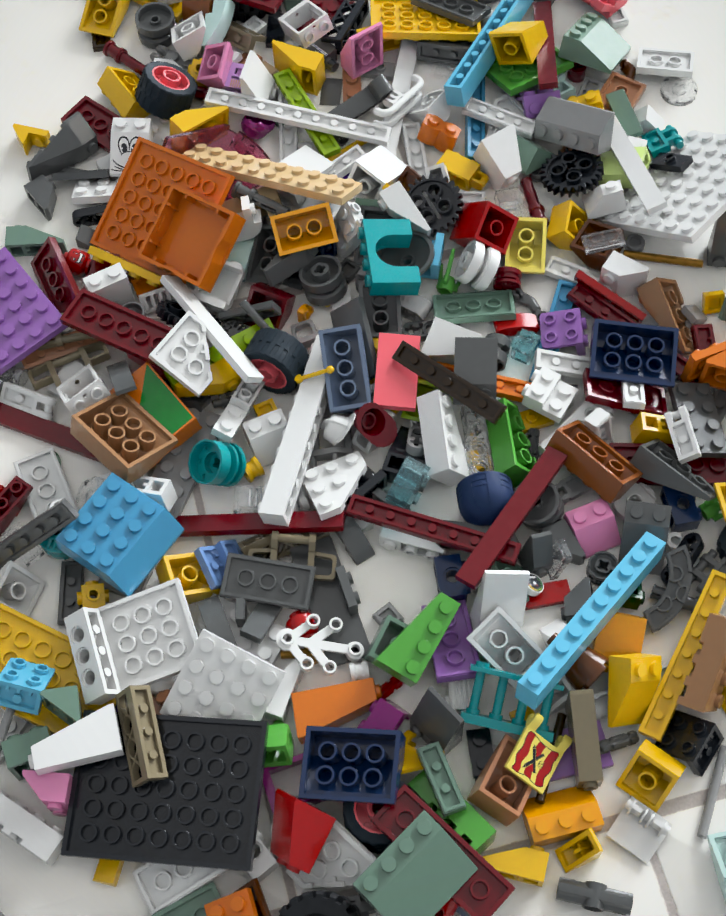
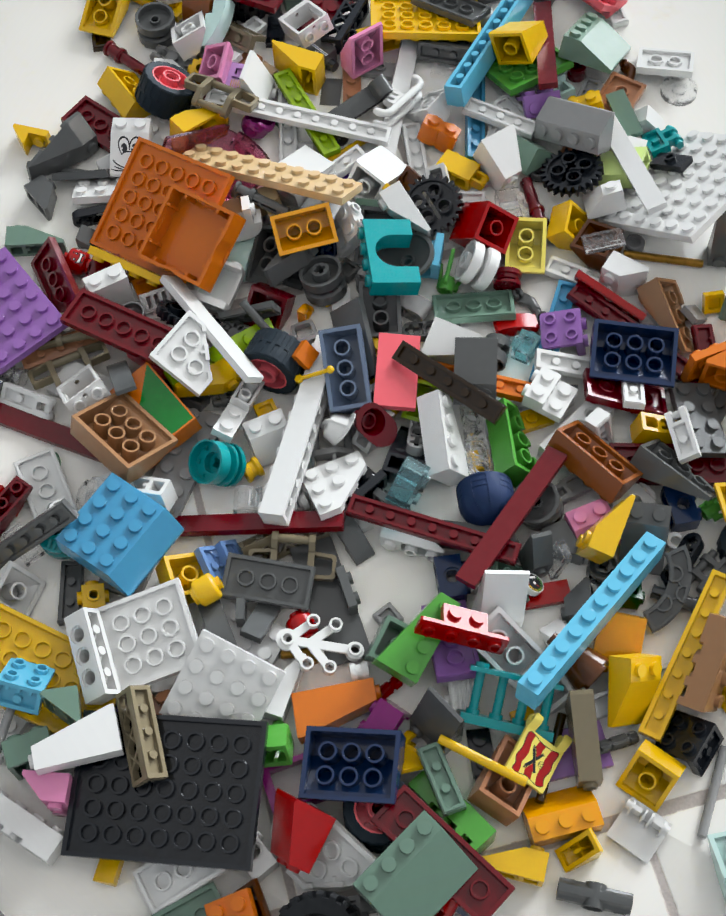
(206, 589): none -> yellow head
(232, 100): none -> dark tan bar
(305, 354): none -> orange tile
(463, 628): none -> red bracket
(482, 760): none -> yellow bar
(533, 436): dark grey axle -> none
(602, 539): none -> yellow slope

